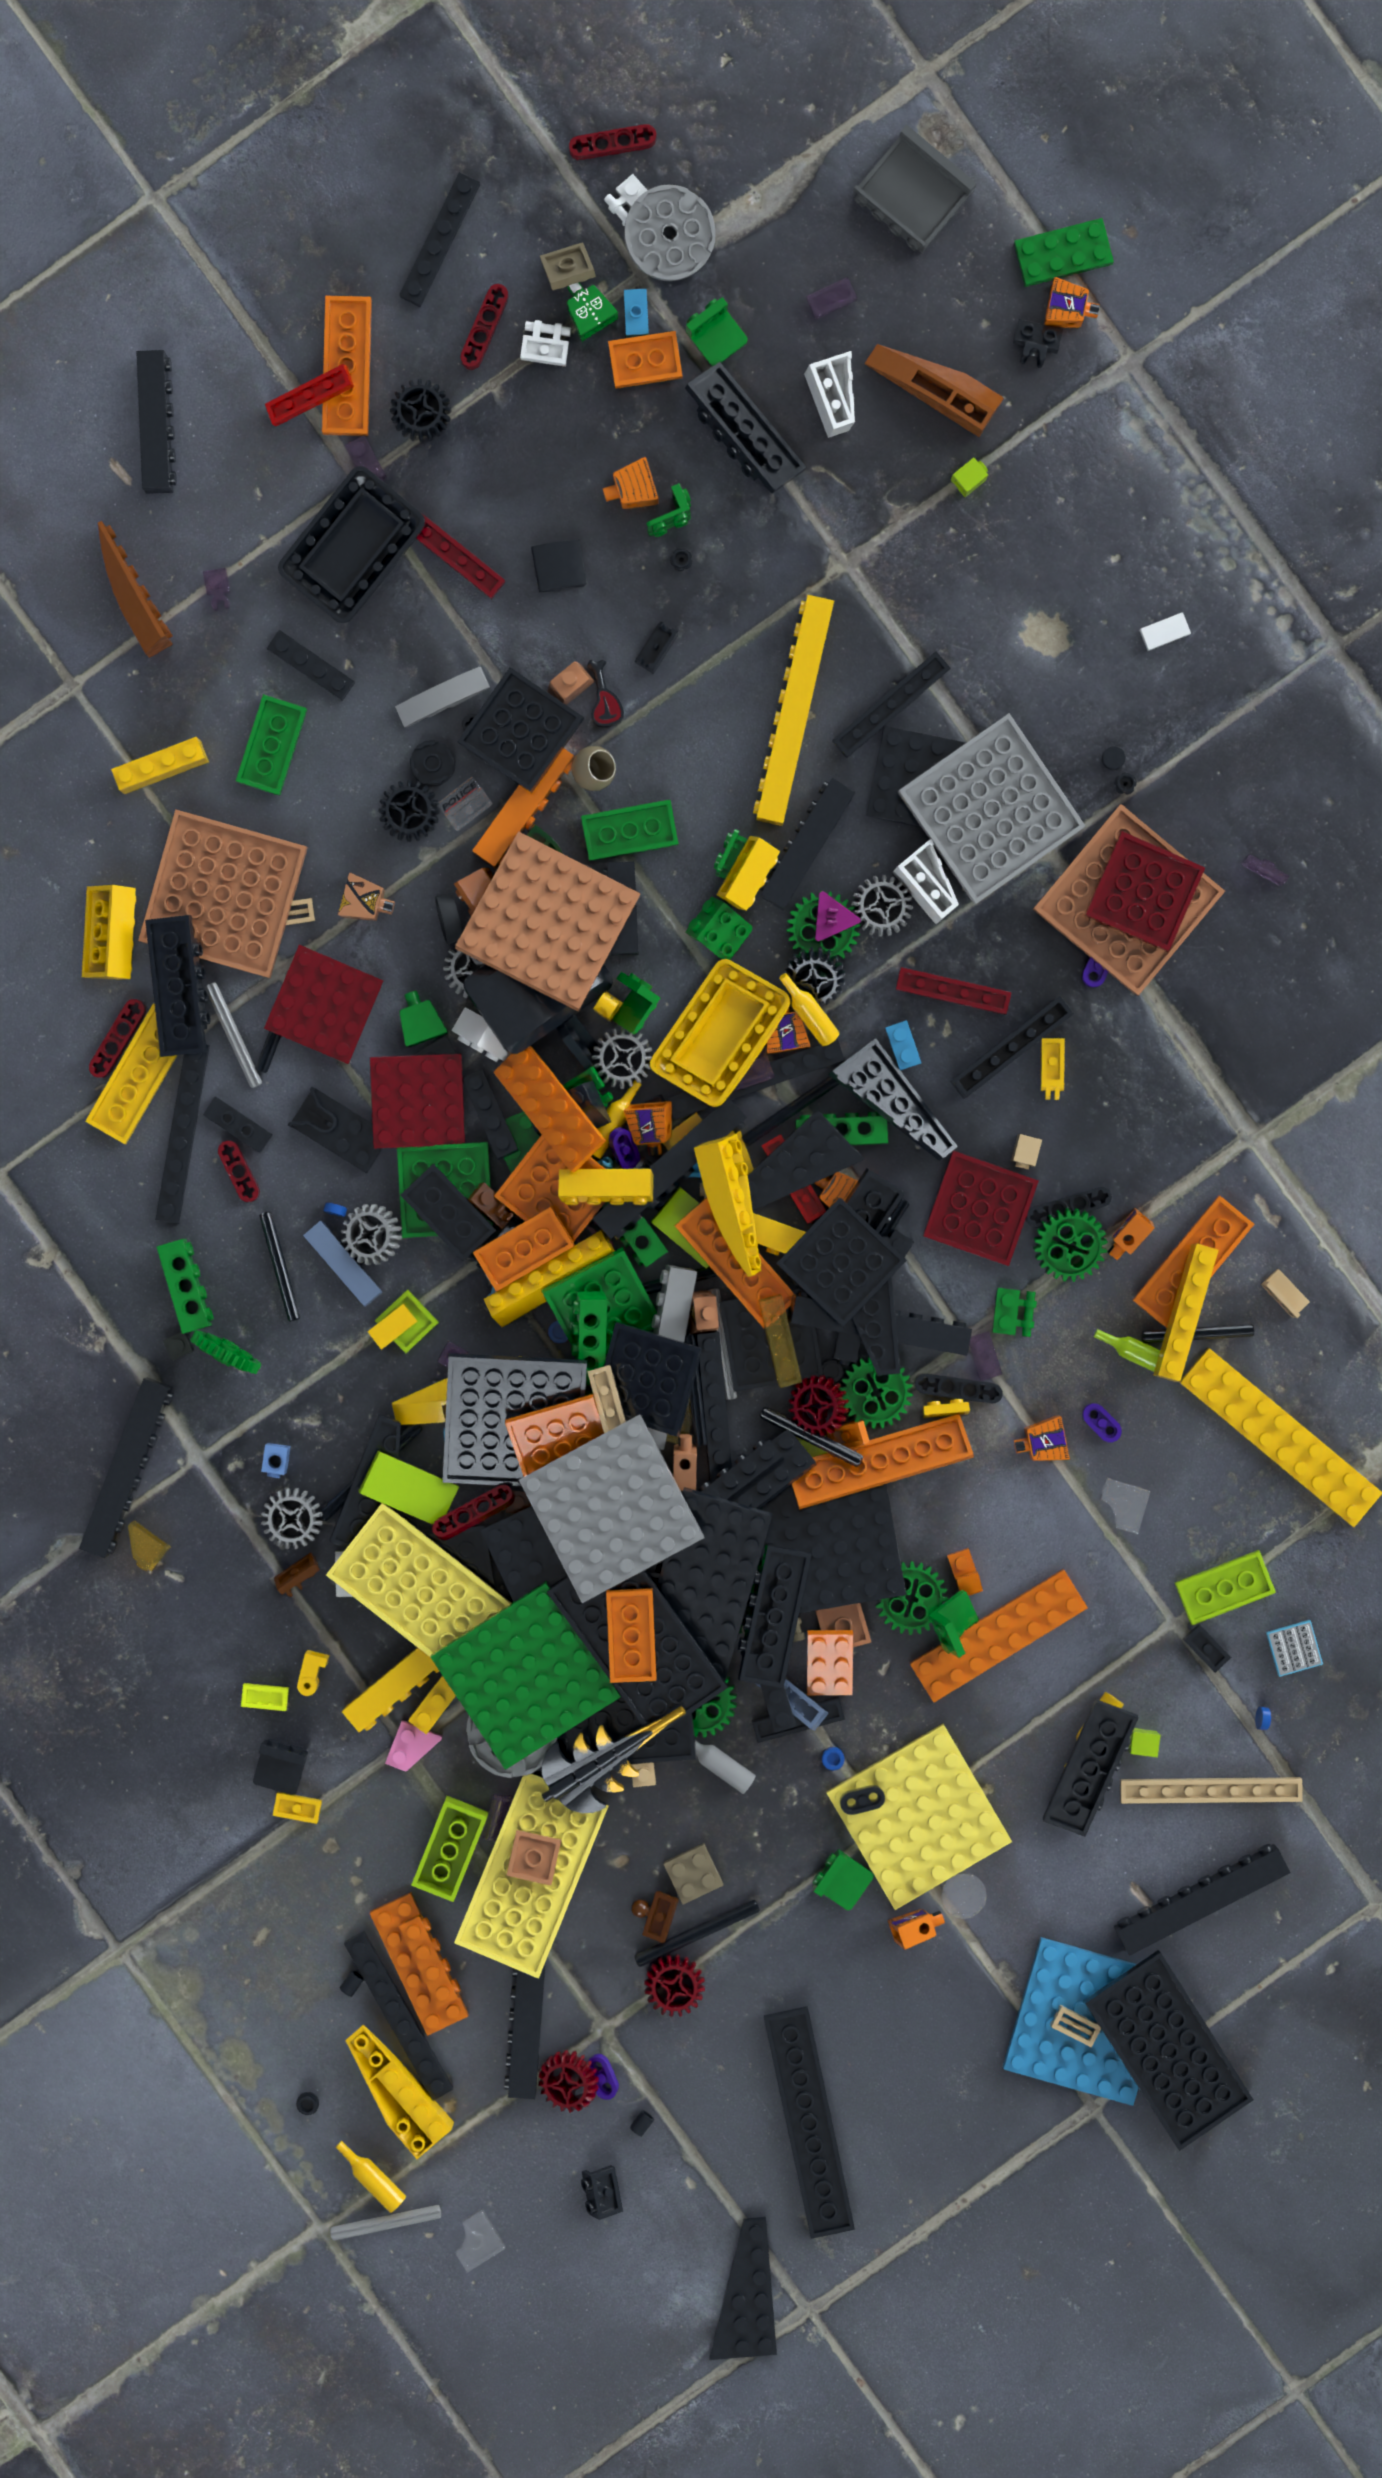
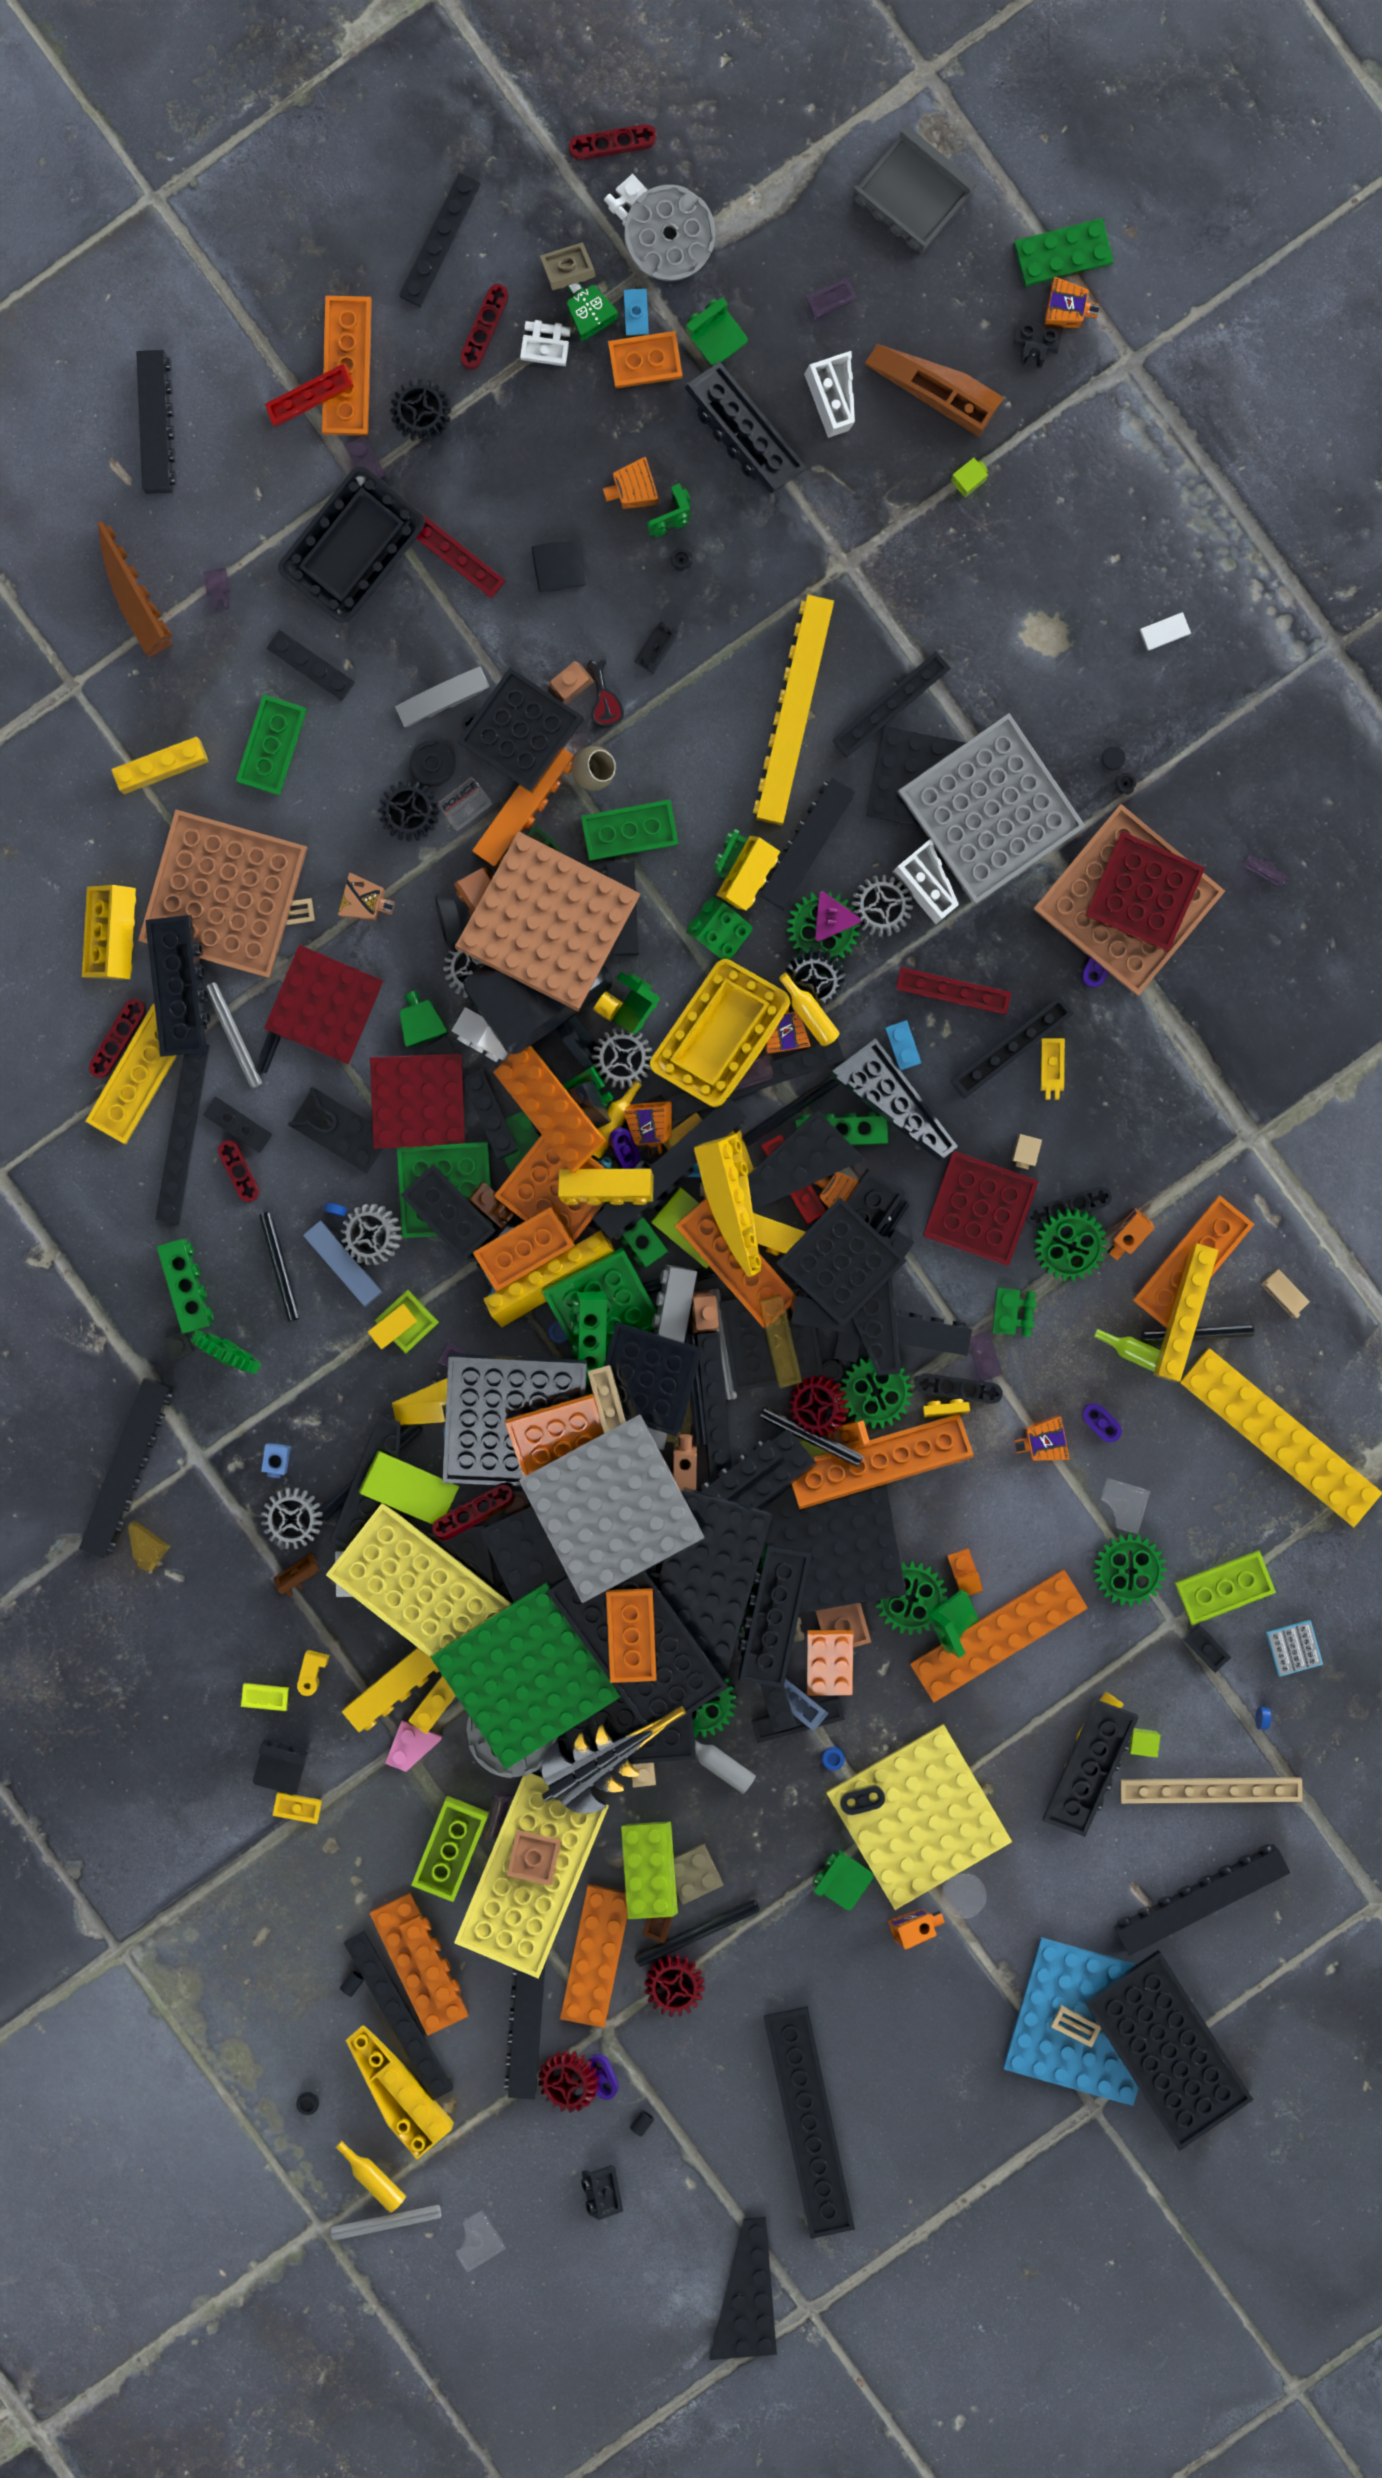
(595, 1956): none -> orange plate
(649, 1870): none -> lime brick
(1150, 1569): none -> green gear

